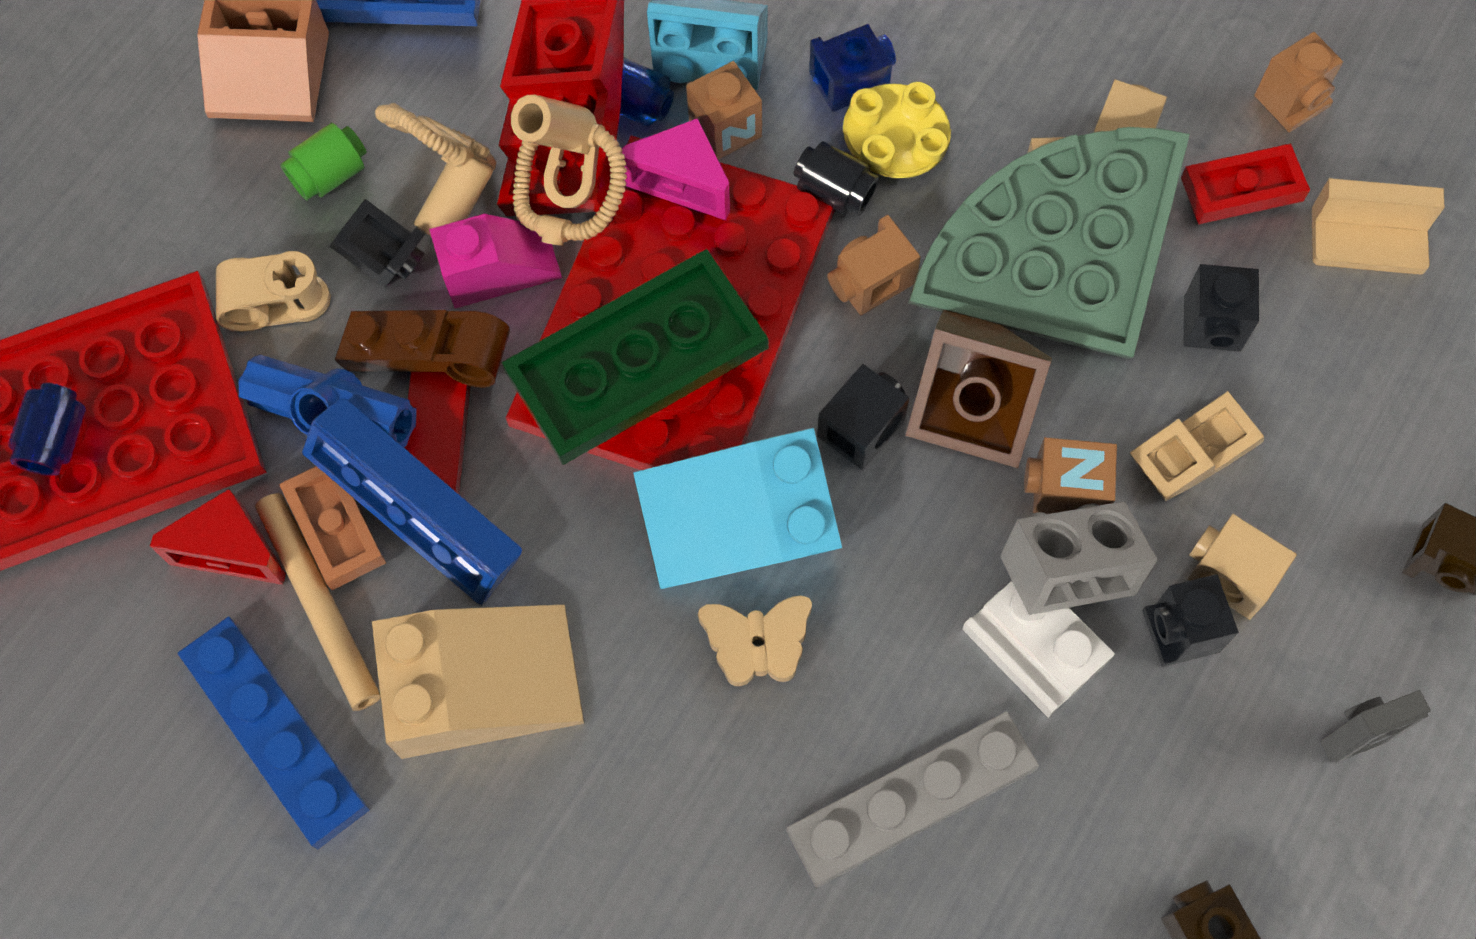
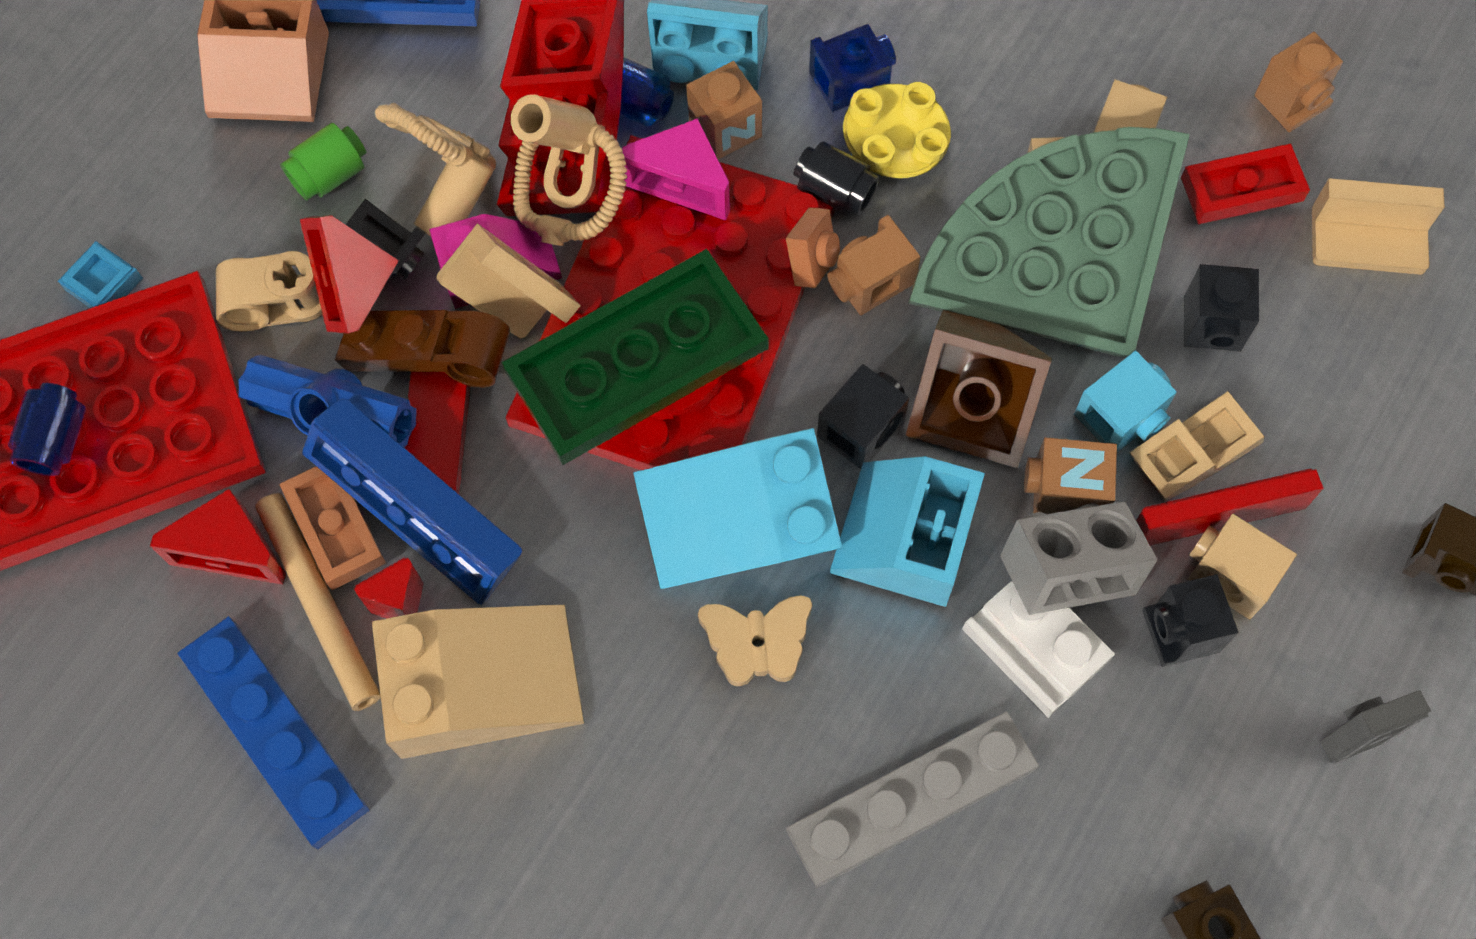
(99, 277): none -> dark azure tile
(345, 270): none -> slope
(392, 590): none -> red slope
(504, 283): none -> tan panel
(812, 247): none -> nougat plate
(908, 526): none -> medium azure slope
(1127, 402): none -> medium azure brick
(1247, 501): none -> red tile

